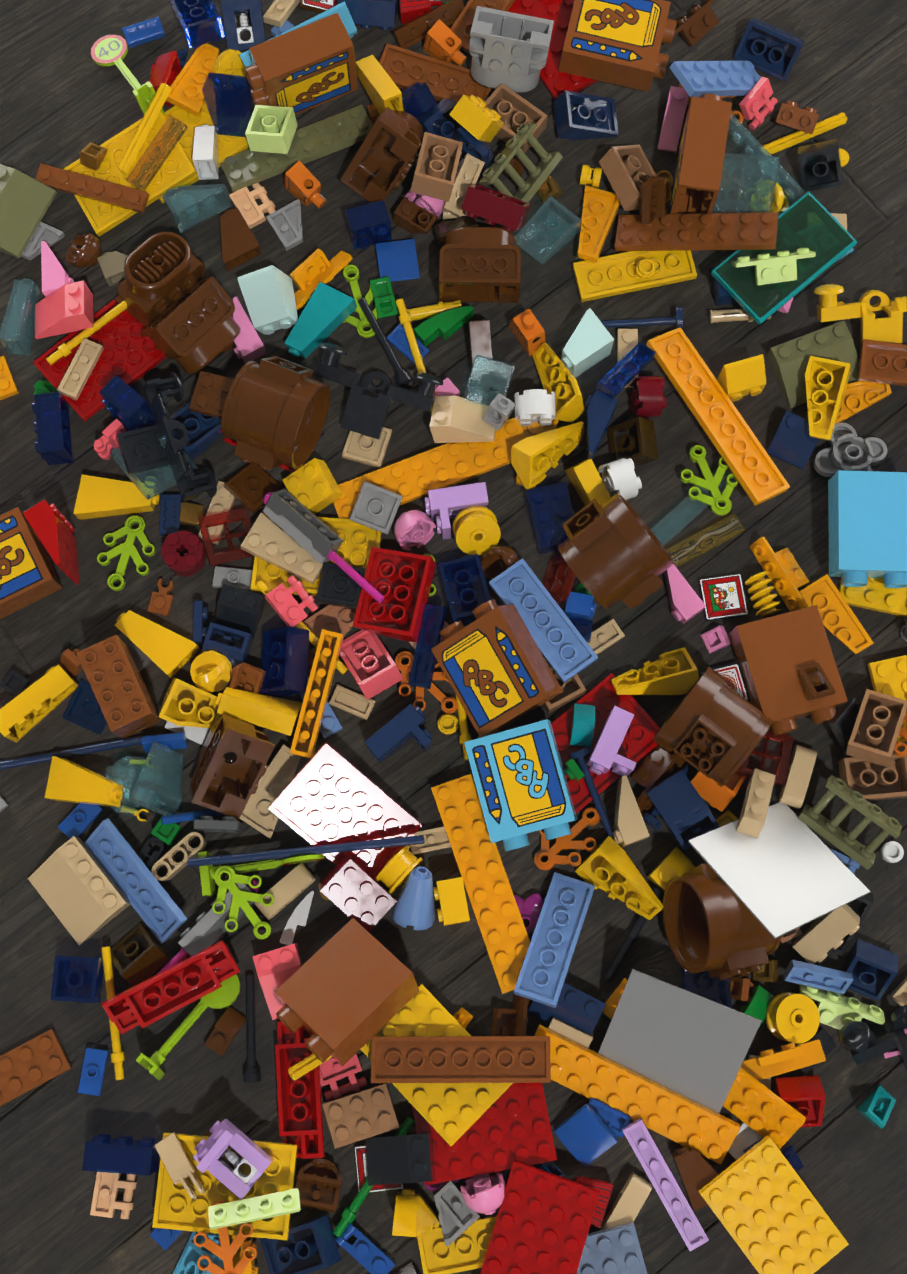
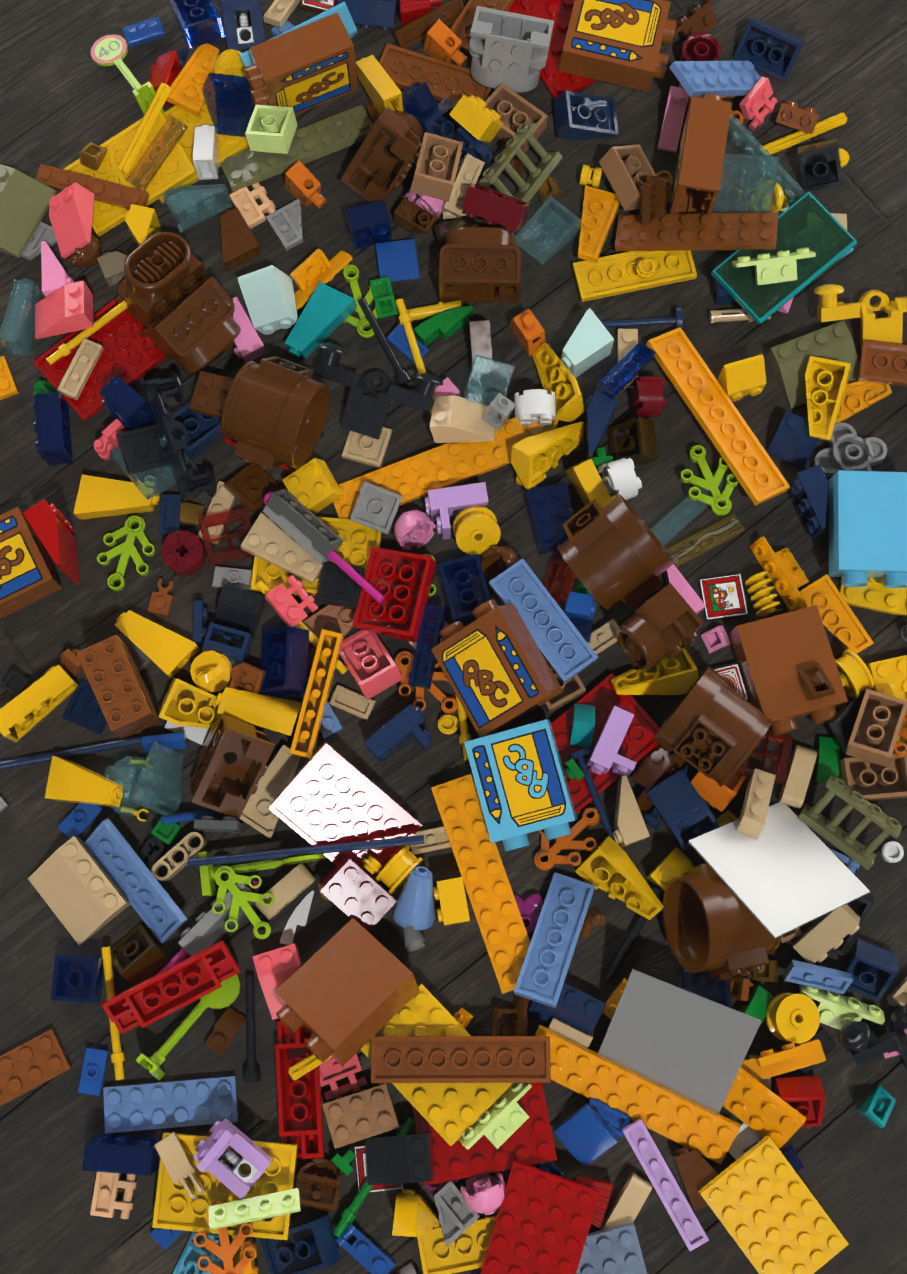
(72, 218): none -> coral slope
(142, 223): none -> yellow slope
(170, 1104): none -> medium blue plate
(342, 1163): none -> green tile
(371, 865): none -> yellow plate
(413, 938): none -> light grey cone
(499, 1119): none -> yellowish green bracket
(591, 921): none -> clear orange arm
(601, 457): none -> green tile
(658, 629): none -> reddish brown brick
(700, 48): none -> dark red brick
(810, 493): none -> dark blue slope
(828, 758): none -> green slope
(853, 674): none -> yellow wheel

